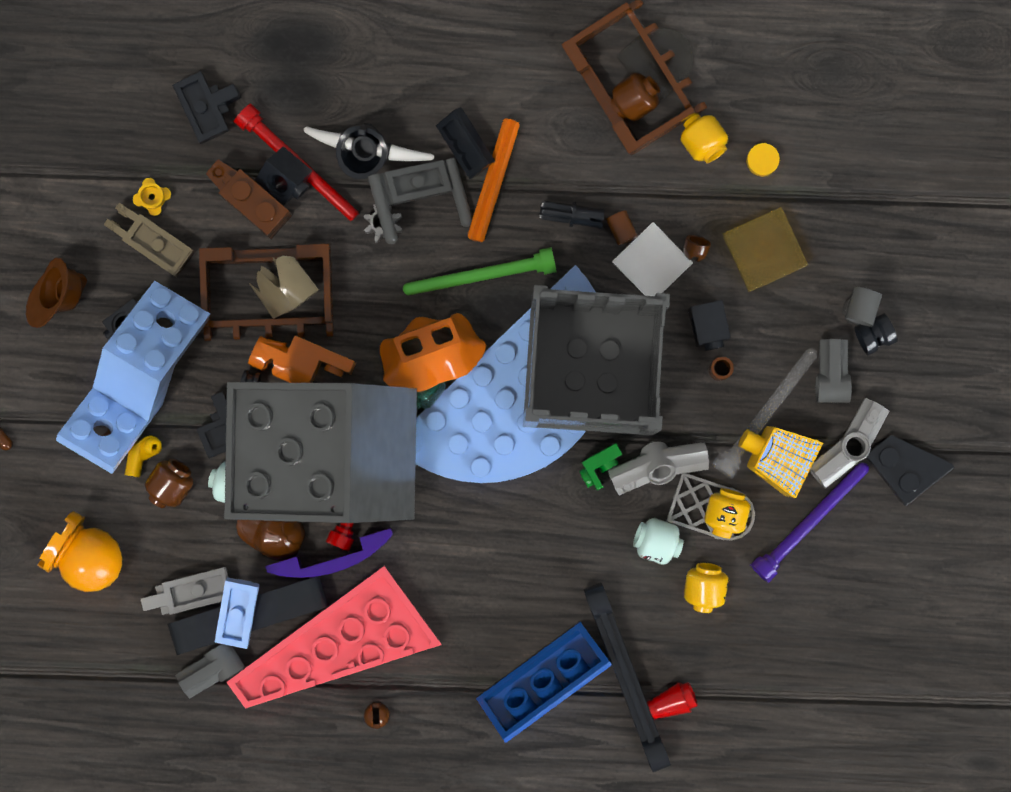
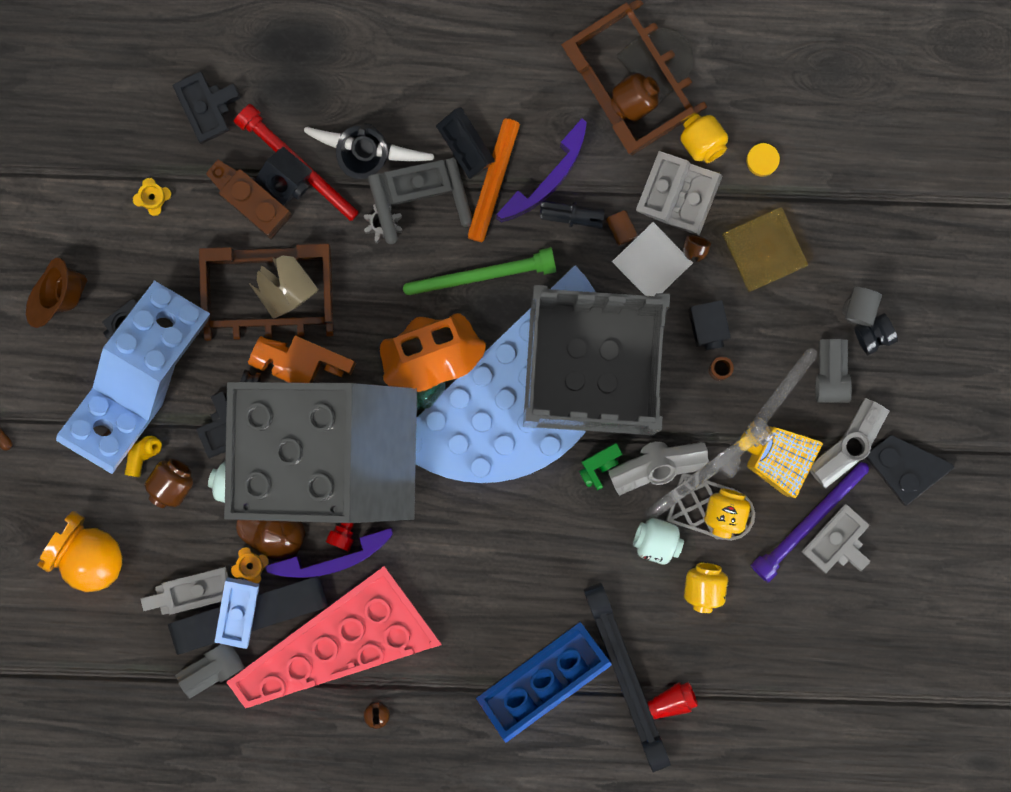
(152, 241): dark tan hinge -> none
(246, 557): none -> light orange plate
(520, 205): none -> dark purple slope
(679, 193): none -> light grey slope
(757, 434): none -> clear piece
(838, 542): none -> light grey hinge

